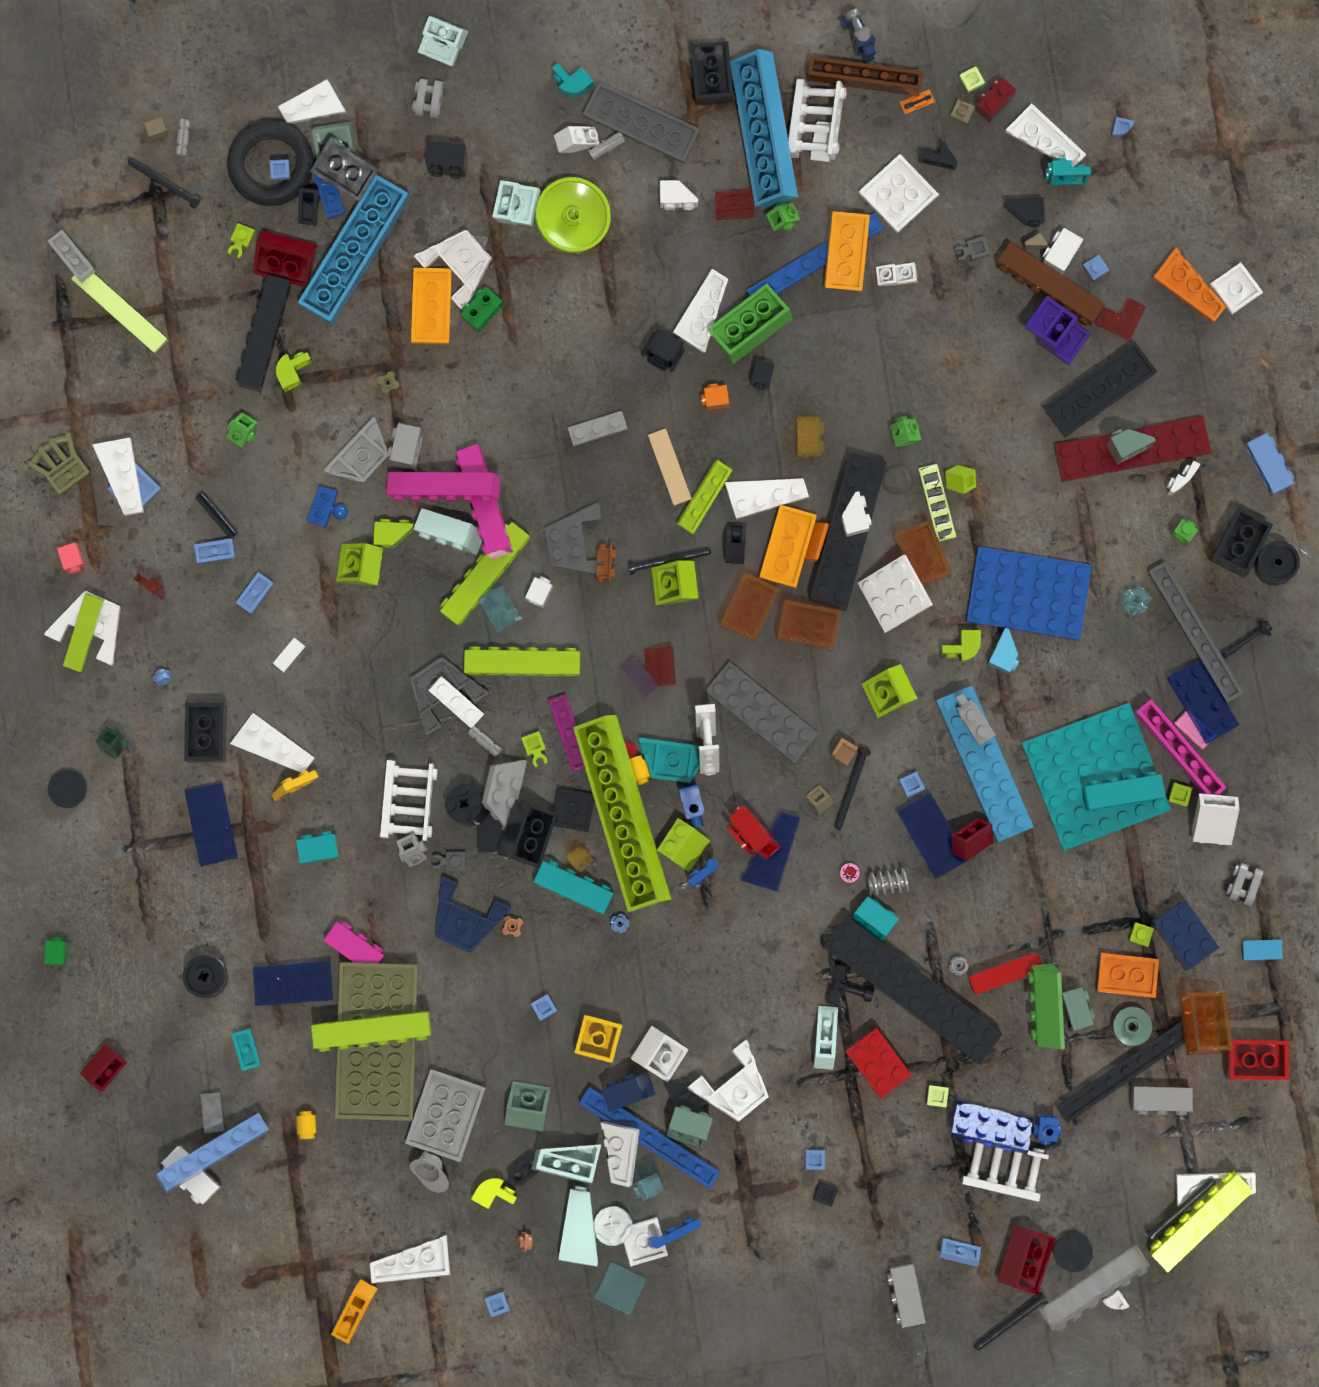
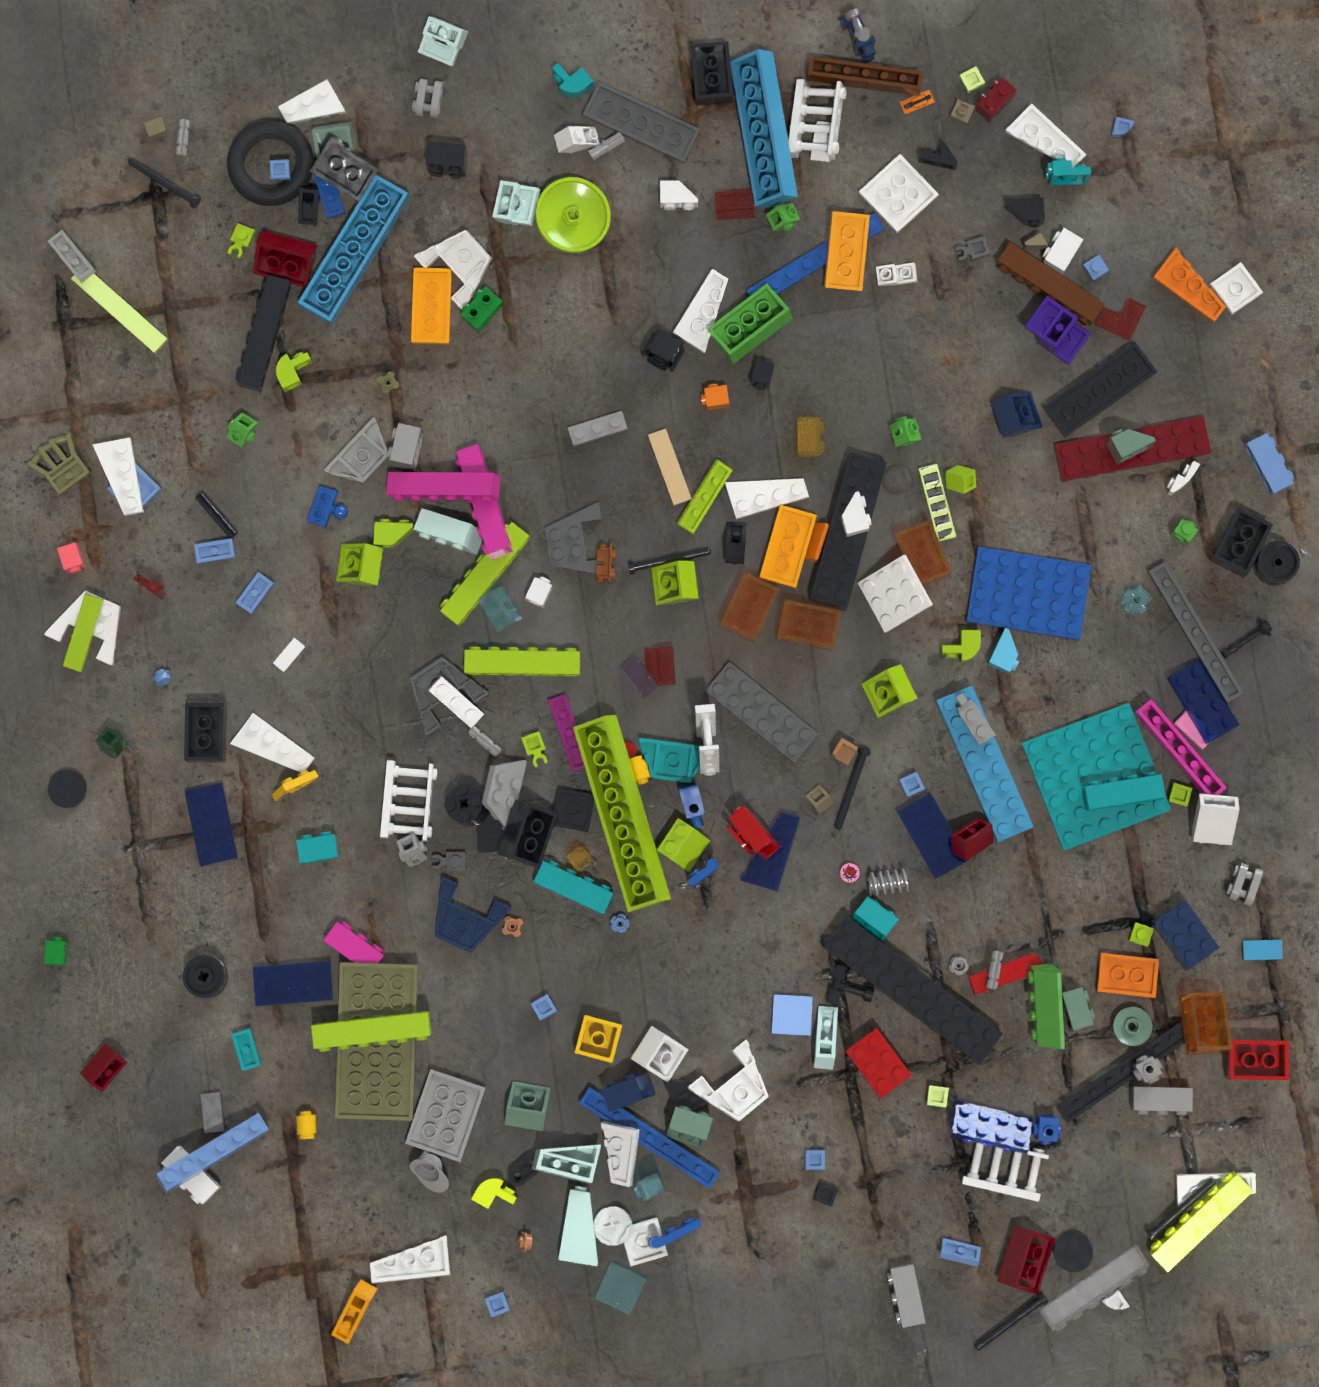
(792, 1015): none -> light blue tile
(994, 970): none -> light grey axle
(1016, 414): none -> dark blue slope
(1140, 1069): none -> light grey brick

